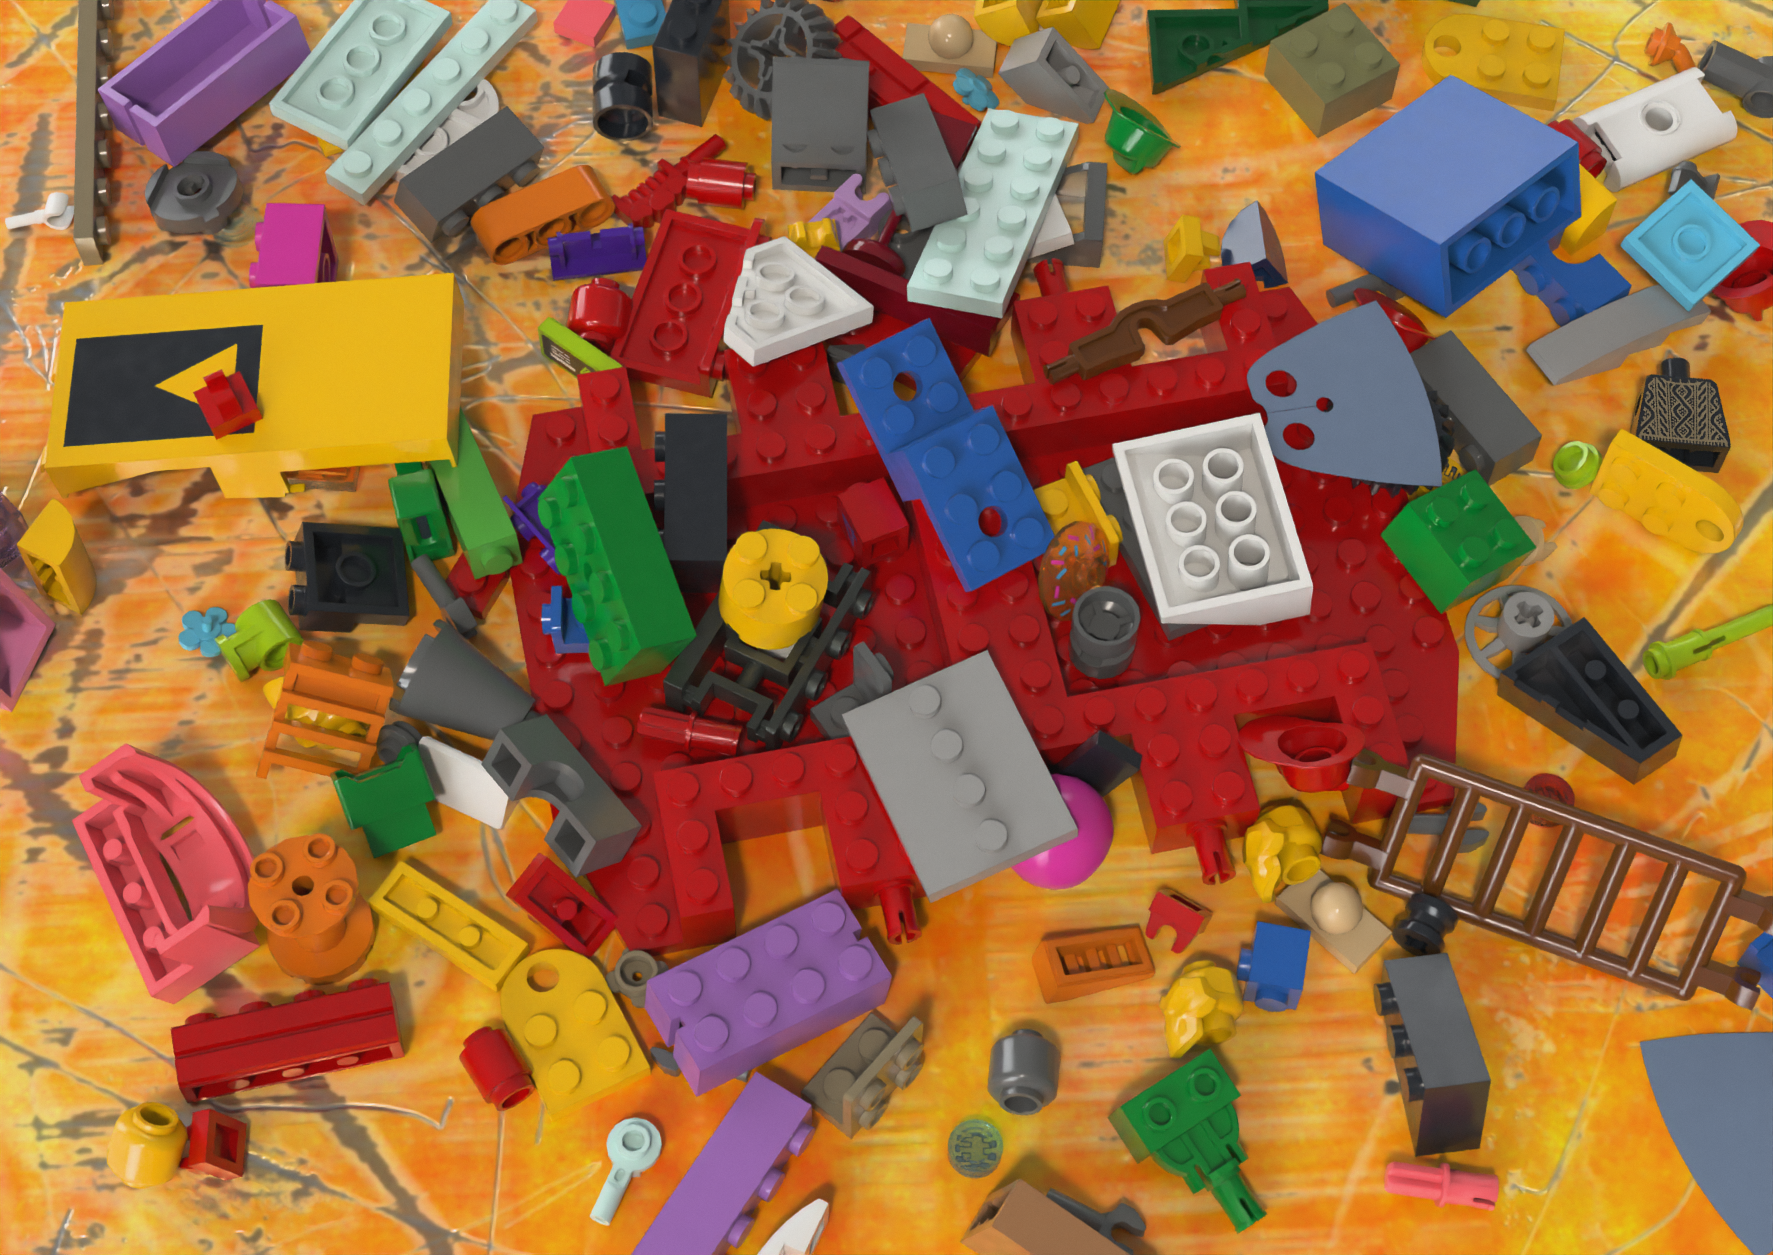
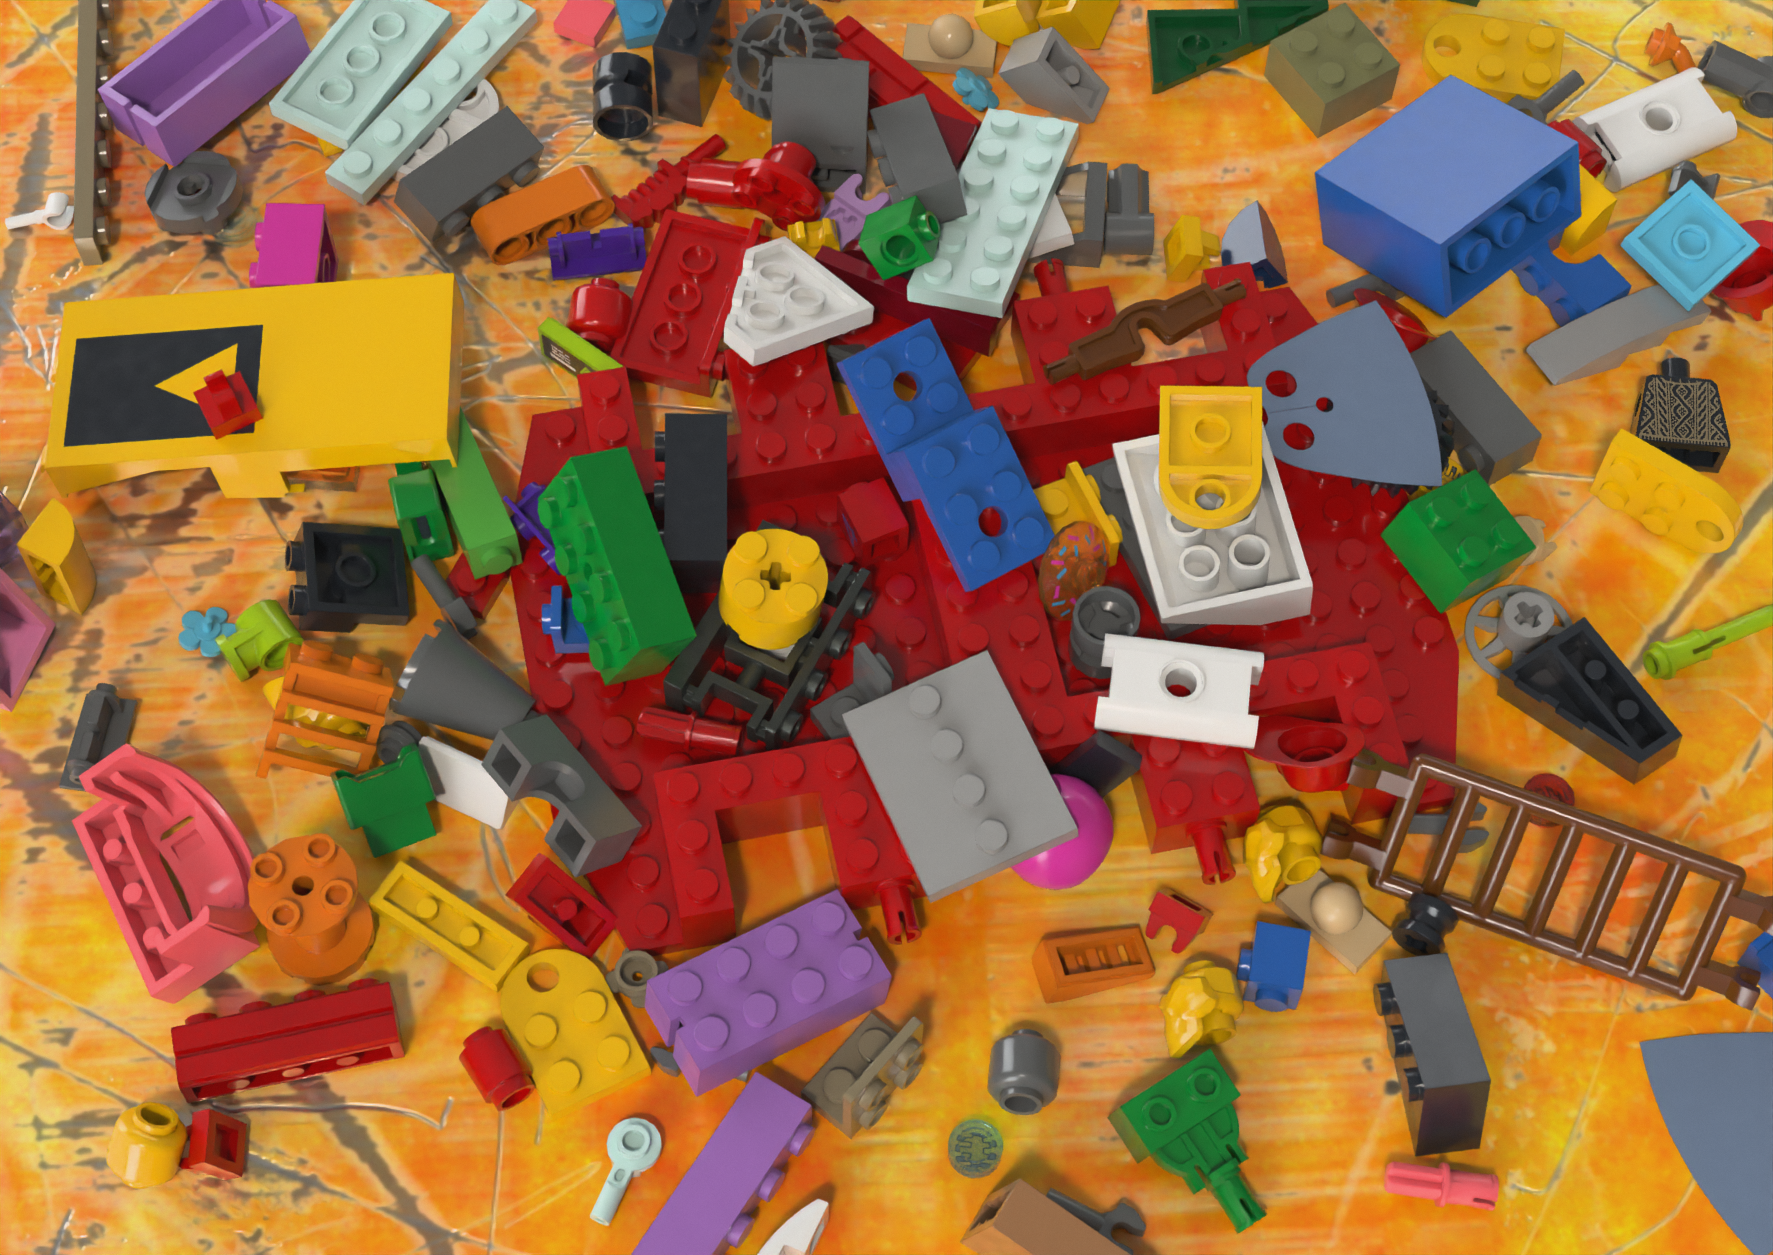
(99, 732): none -> dark grey hinge
(780, 185): none -> red plate
(900, 237): none -> green brick
(1128, 220): none -> dark grey piece
(1135, 134): green piece -> none
(1210, 446): none -> yellow plate
(1214, 675): none -> white piece
(1550, 99): none -> dark grey bar
(1576, 464): lime plate -> none

